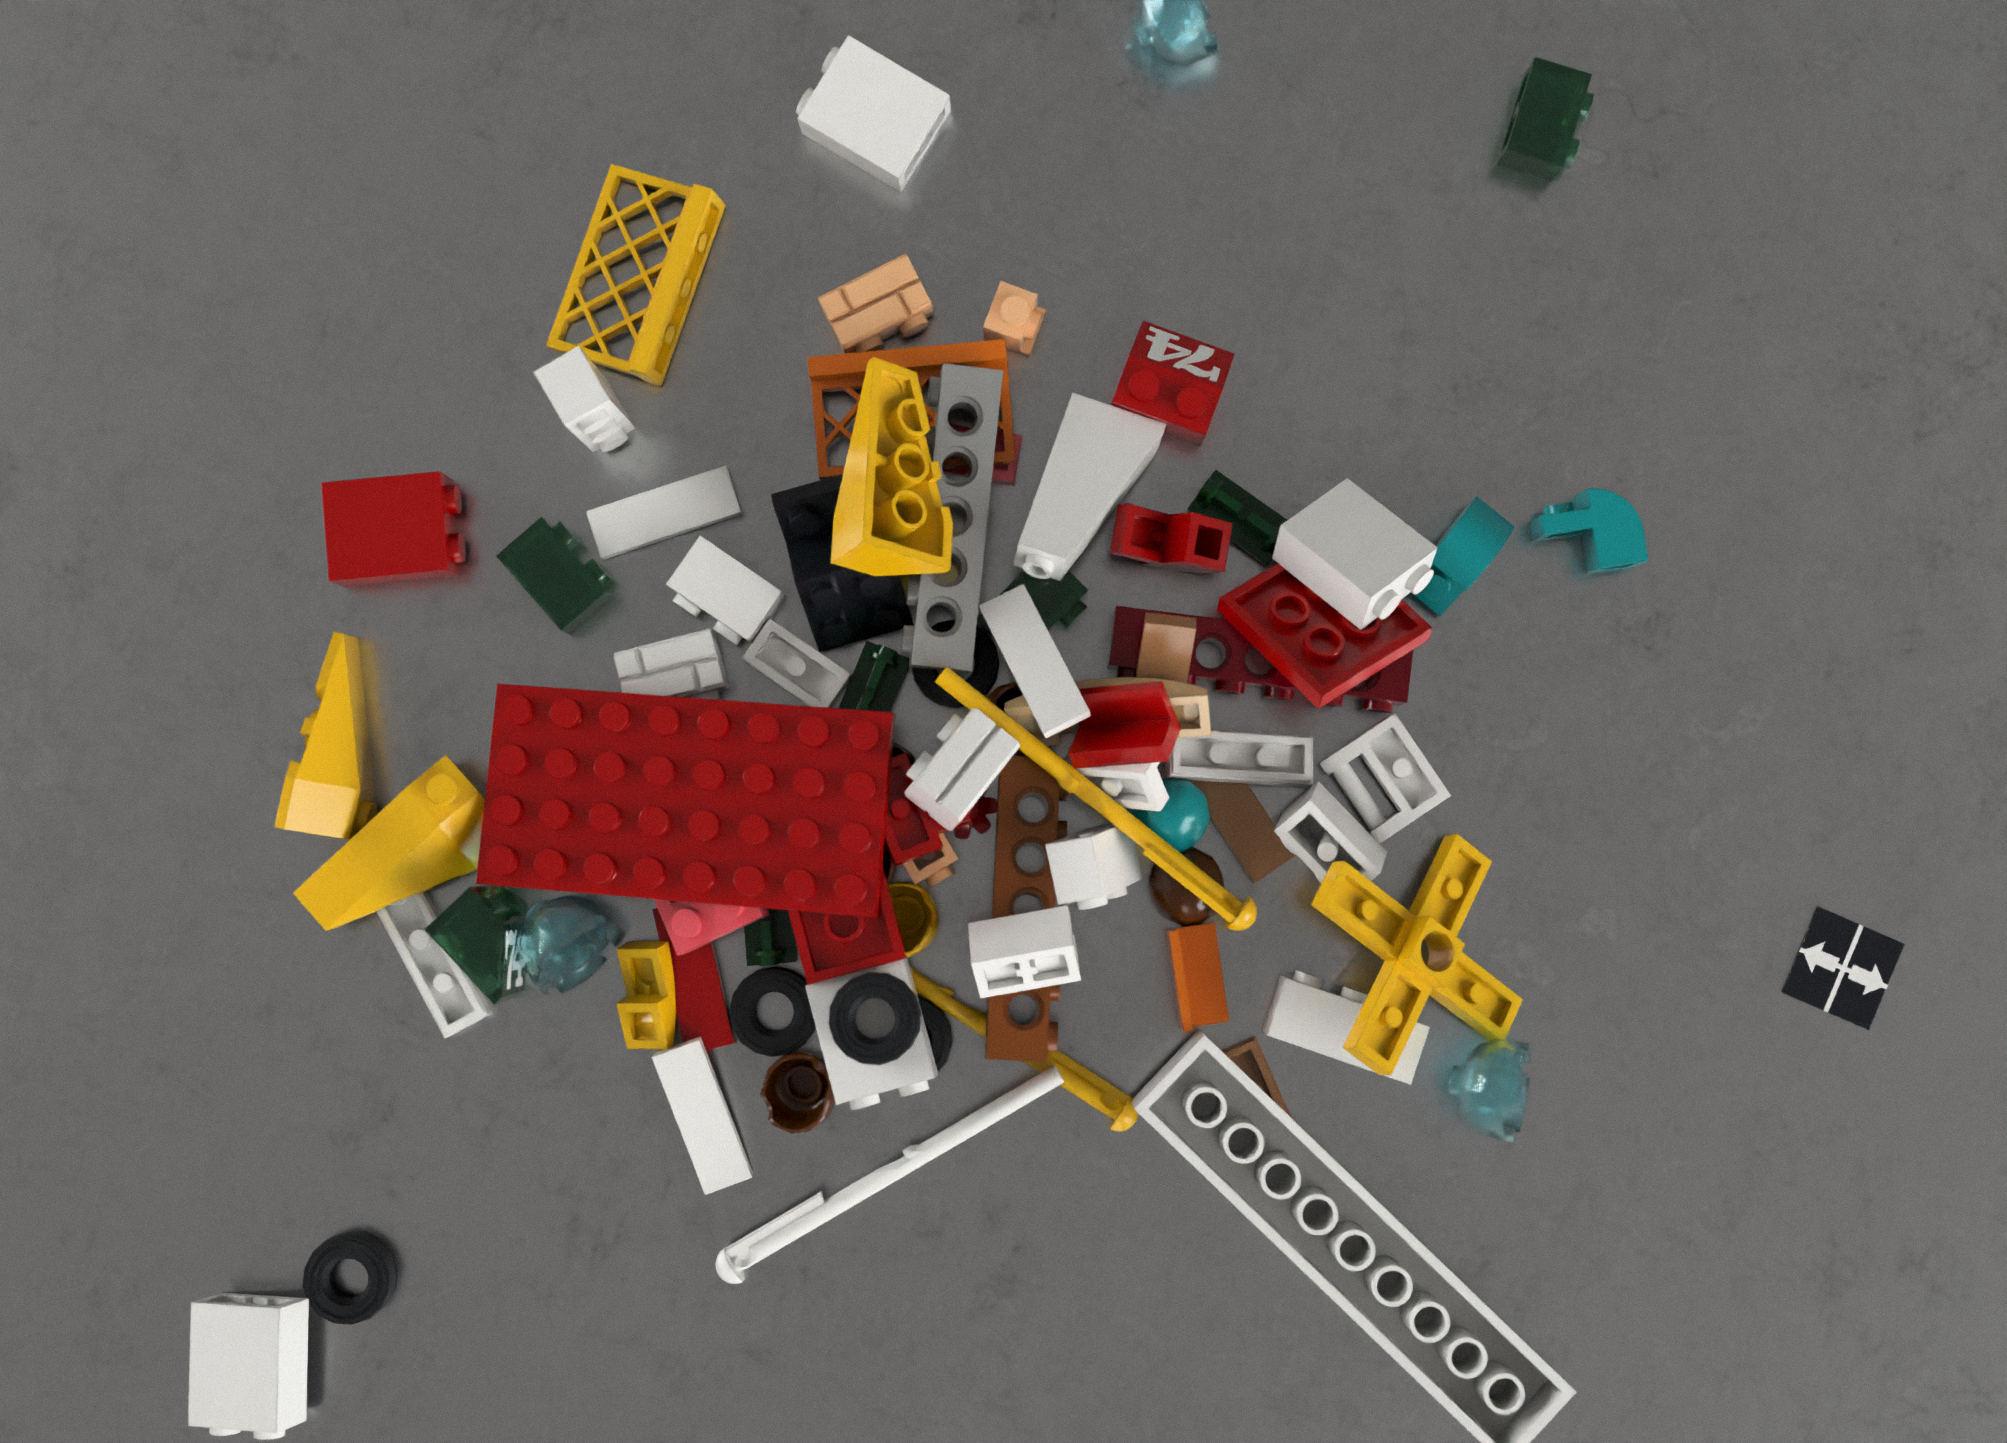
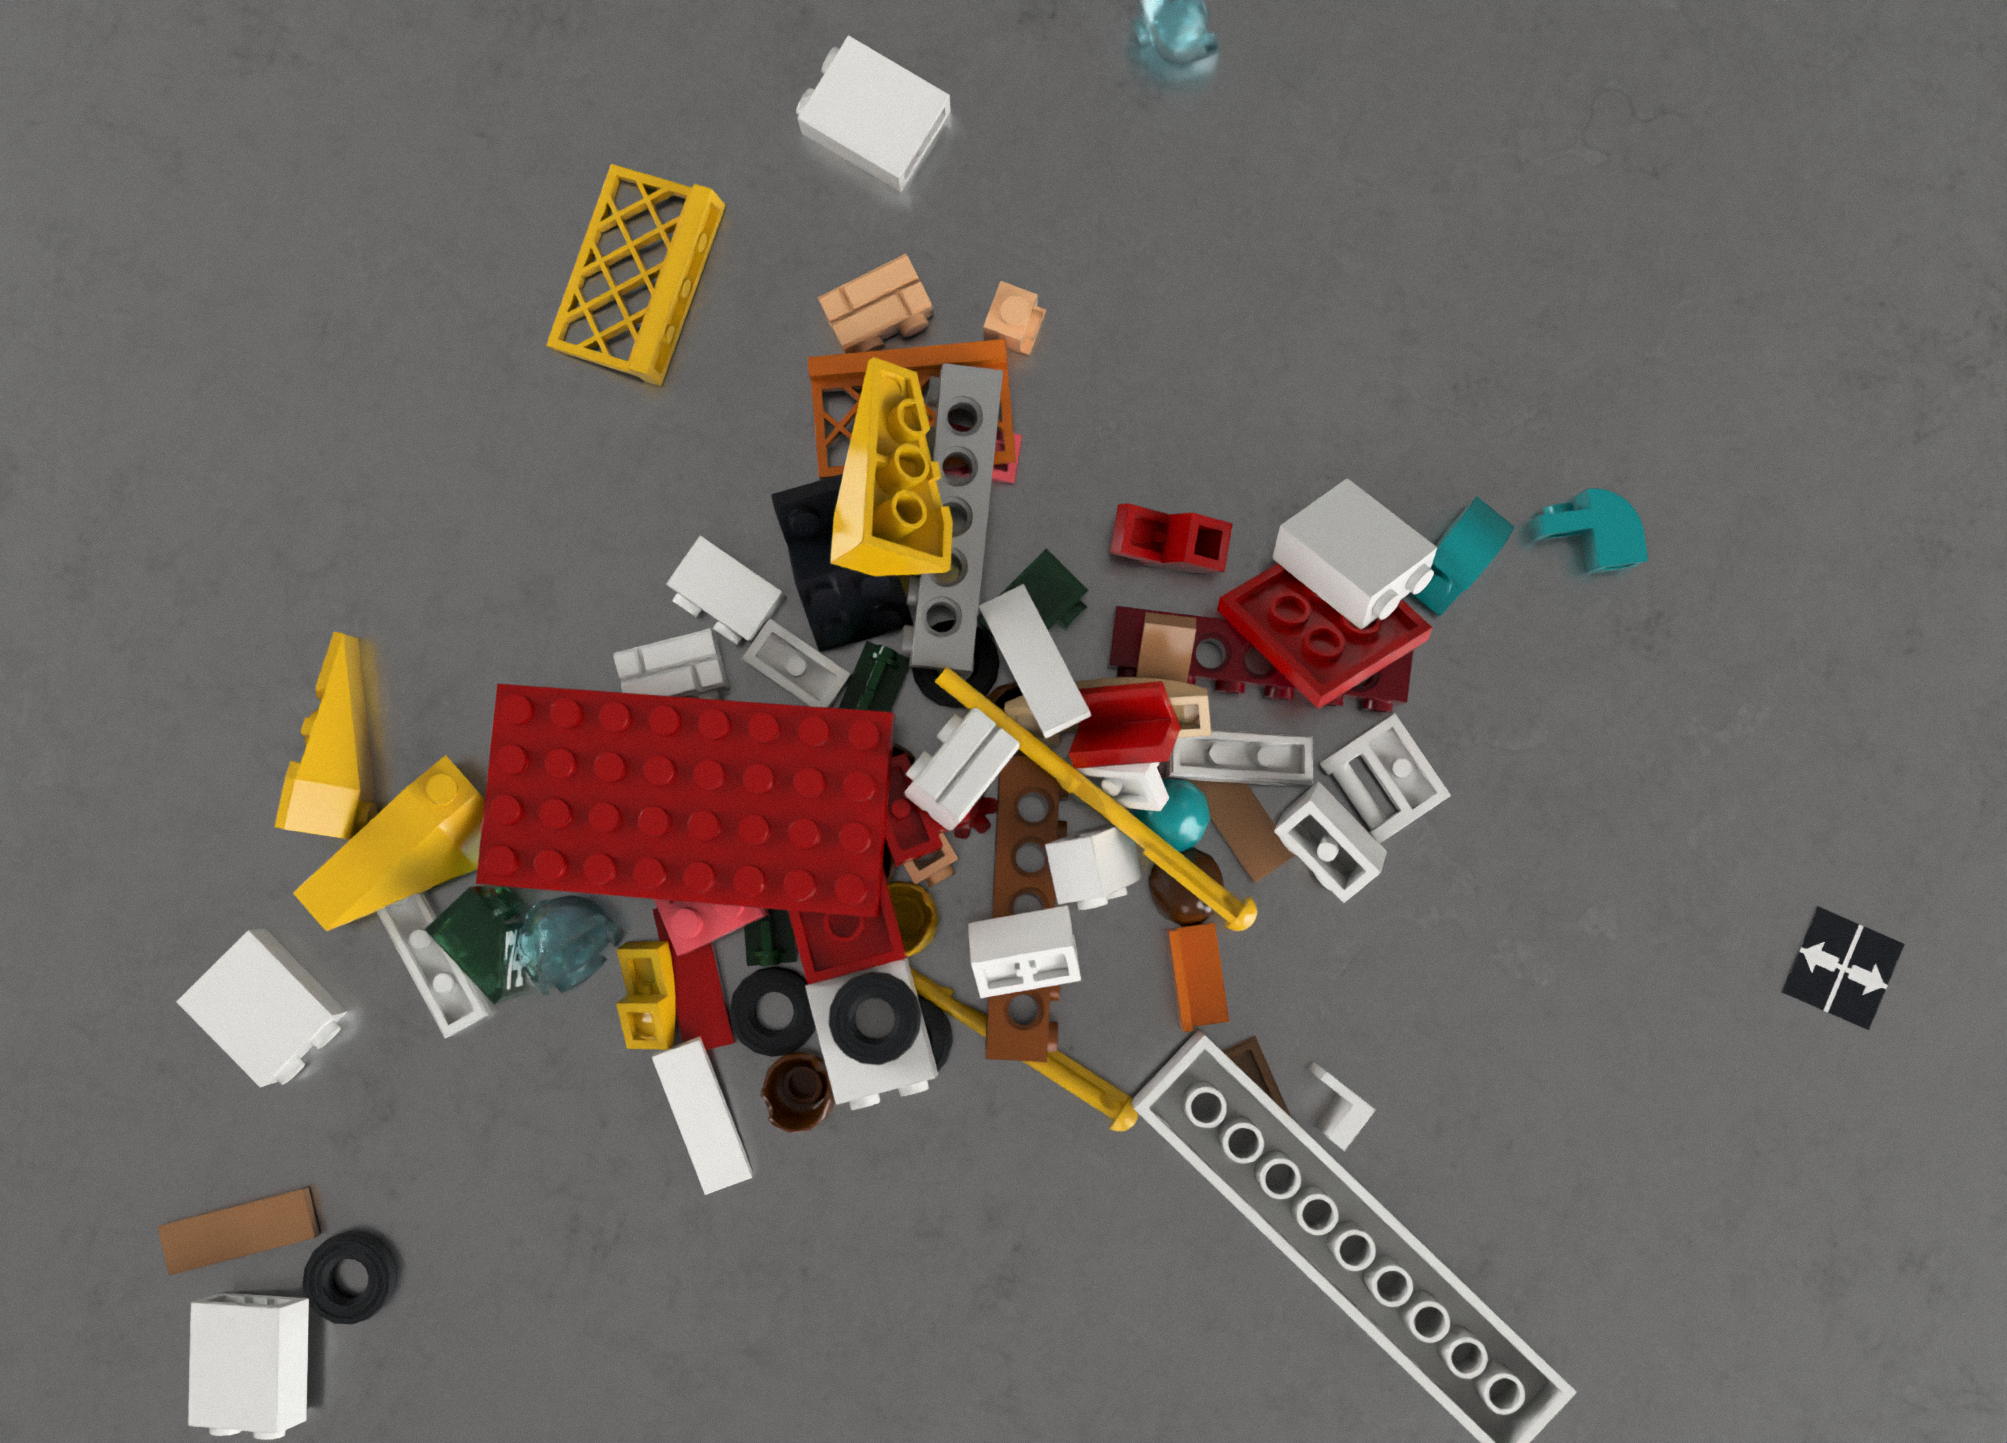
(238, 1231): none -> medium nougat tile
(263, 1008): none -> white brick
(392, 529): red brick -> none
(556, 575): clear green brick -> none
(585, 401): white brick -> none
(664, 512): white tile -> none
(816, 1211): white bar -> none
(1086, 477): white slope -> none
(1173, 381): red slope -> none
(1254, 523): dark green hinge -> none
(1322, 1021): white brick -> none
(1344, 1114): none -> white panel
(1397, 938): yellow piece -> none
(1493, 1088): clear light blue cylinder -> none
(1545, 120): clear green brick -> none

